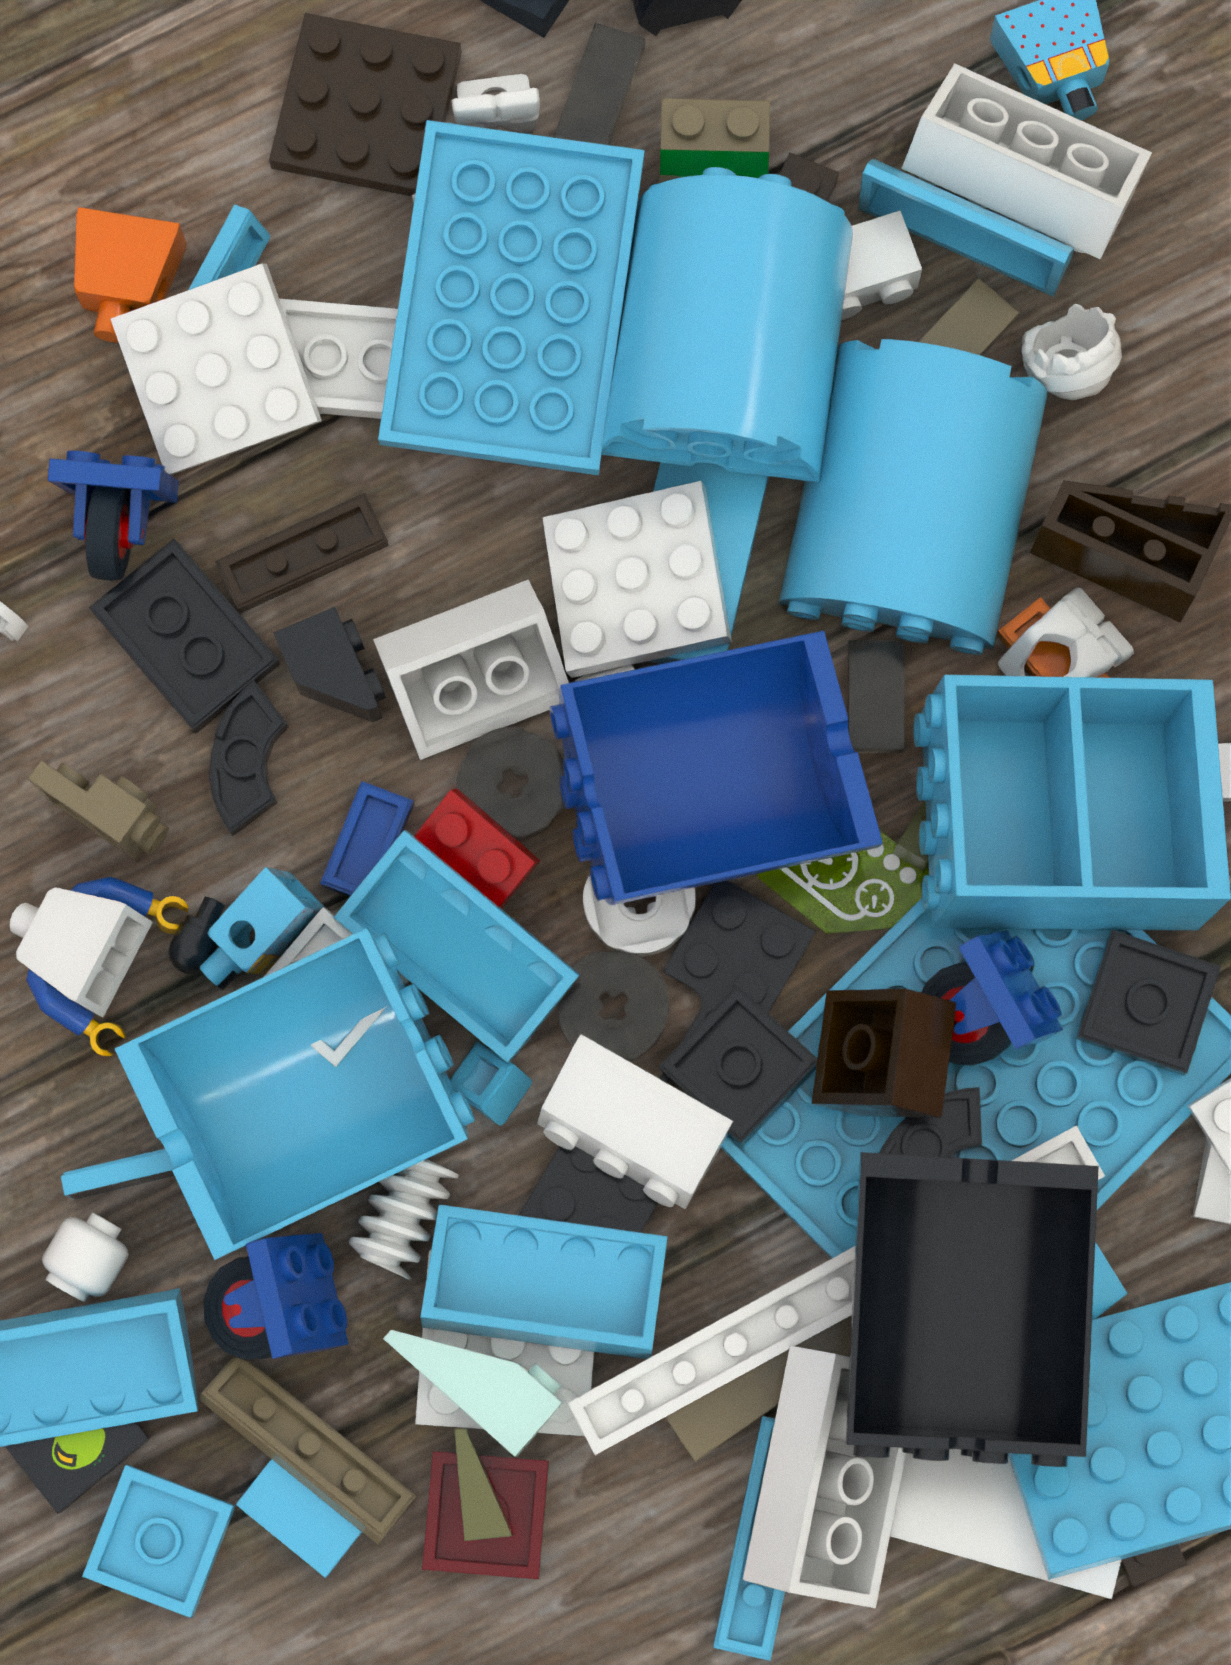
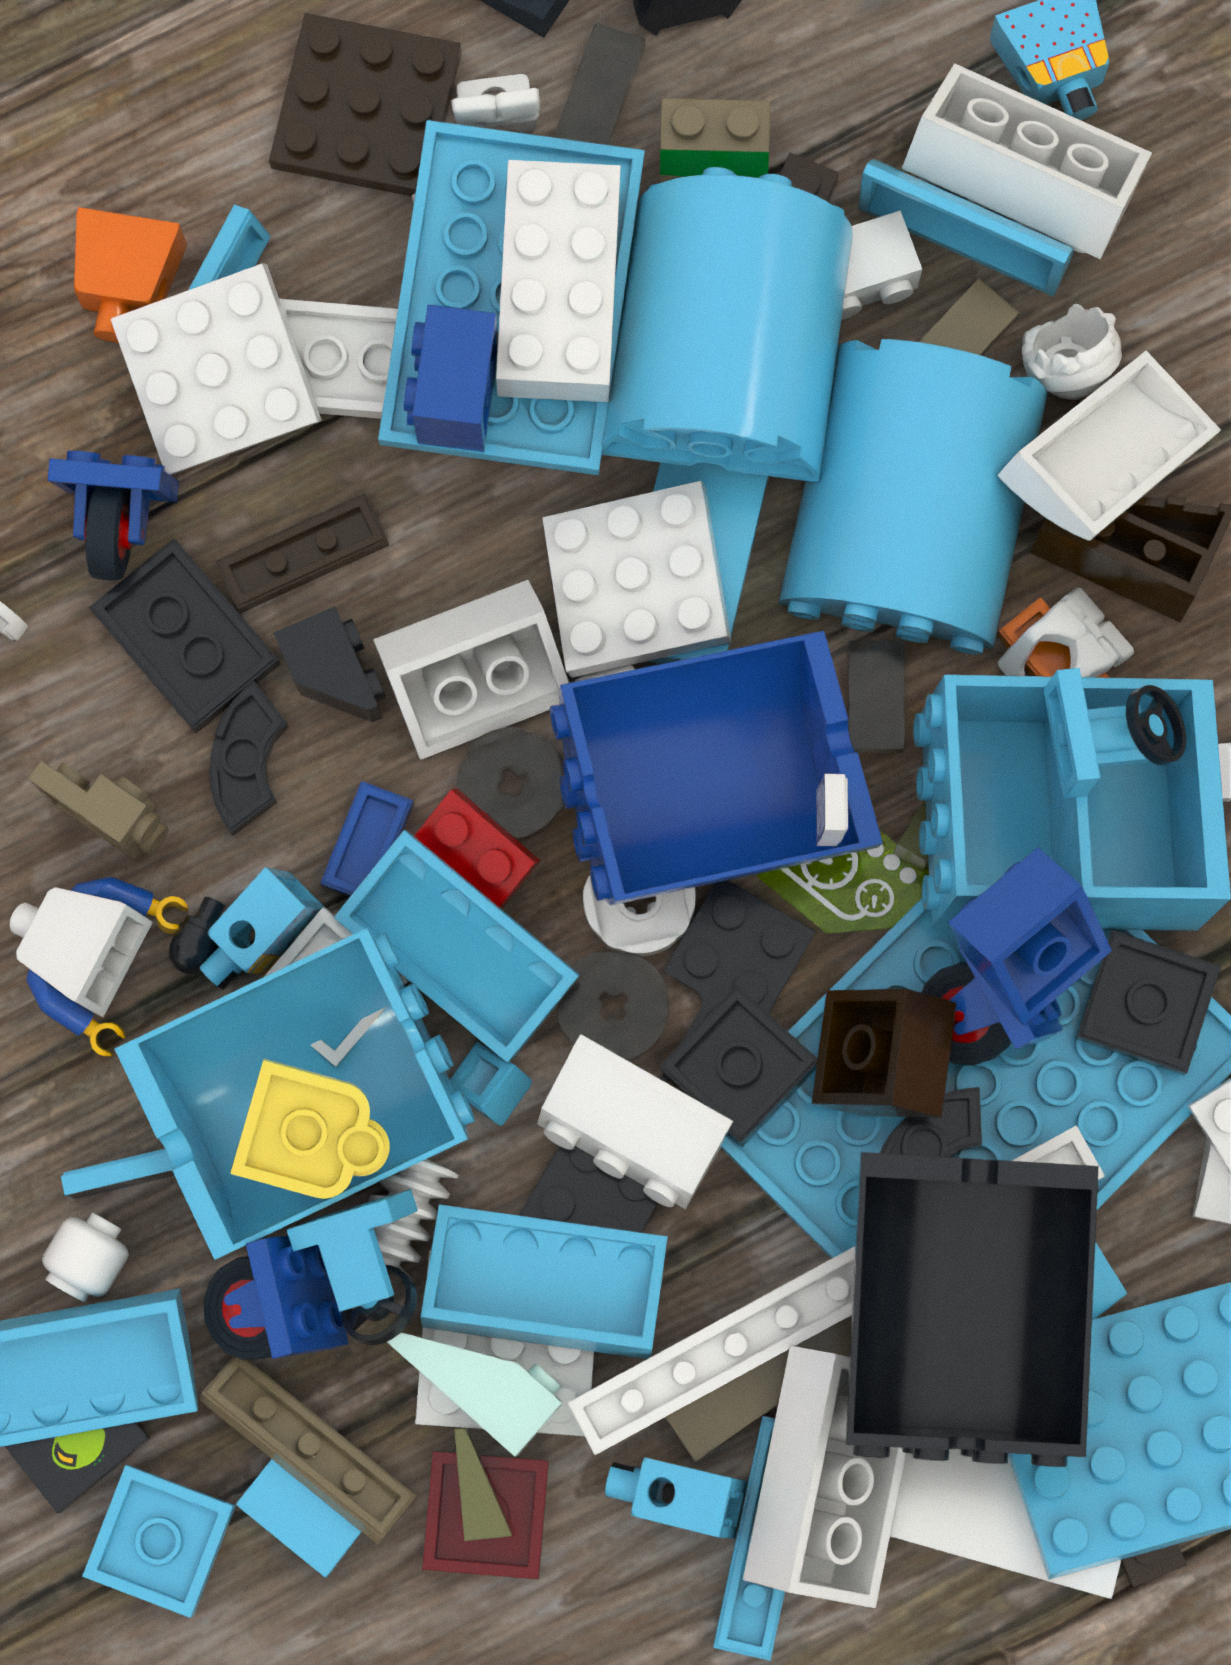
(308, 1133): none -> light yellow plate
(357, 1265): none -> medium azure piece
(455, 377): none -> blue brick
(558, 281): none -> white brick
(701, 1501): none -> medium azure torso
(832, 809): none -> white tile
(1031, 934): none -> blue slope
(1108, 735): none -> medium azure piece
(1110, 449): none -> white slope

